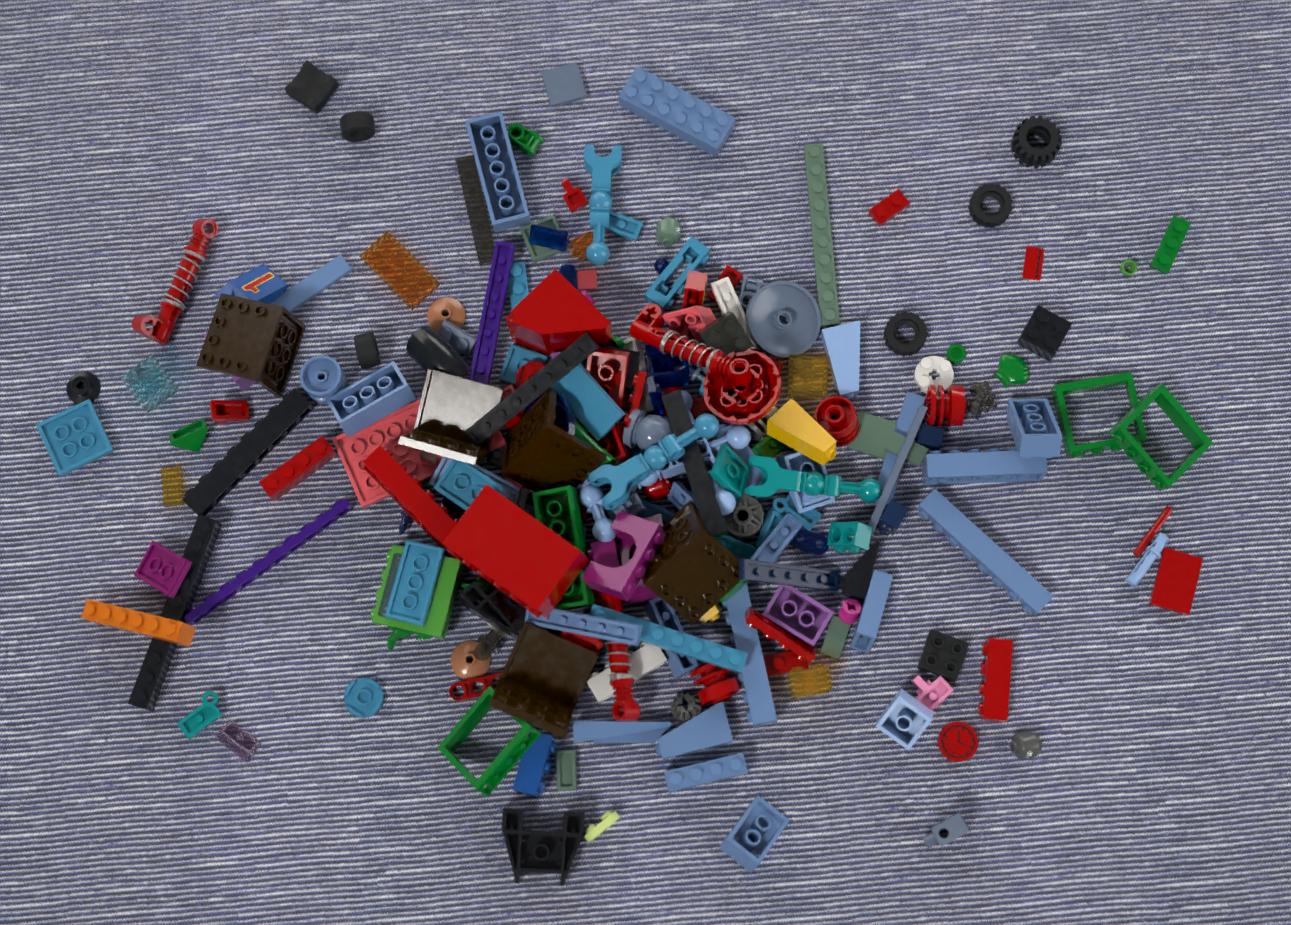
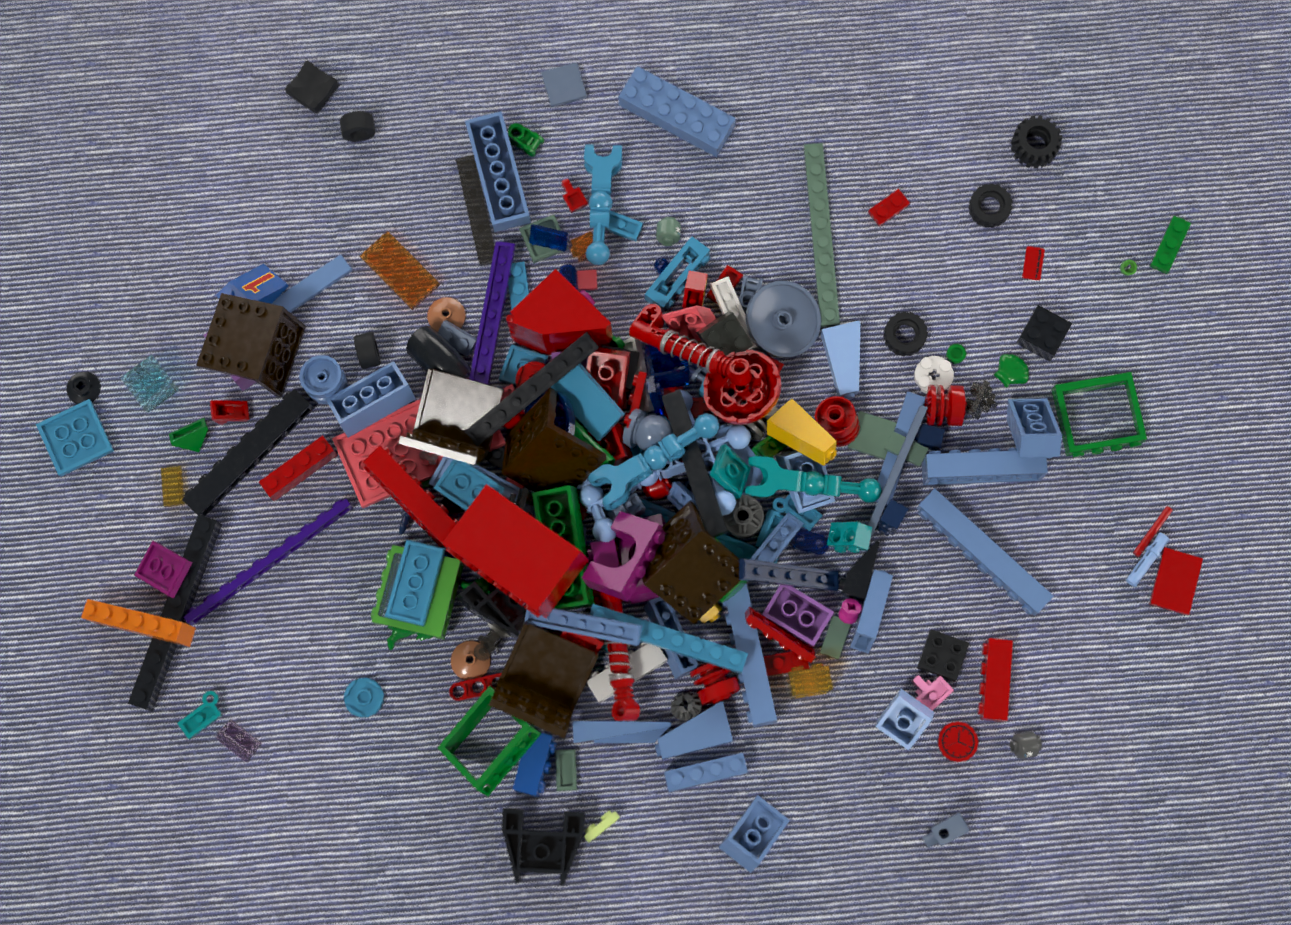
(179, 289): red piece -> none
(807, 377): clear yellow brick -> none
(1182, 421): green window -> none

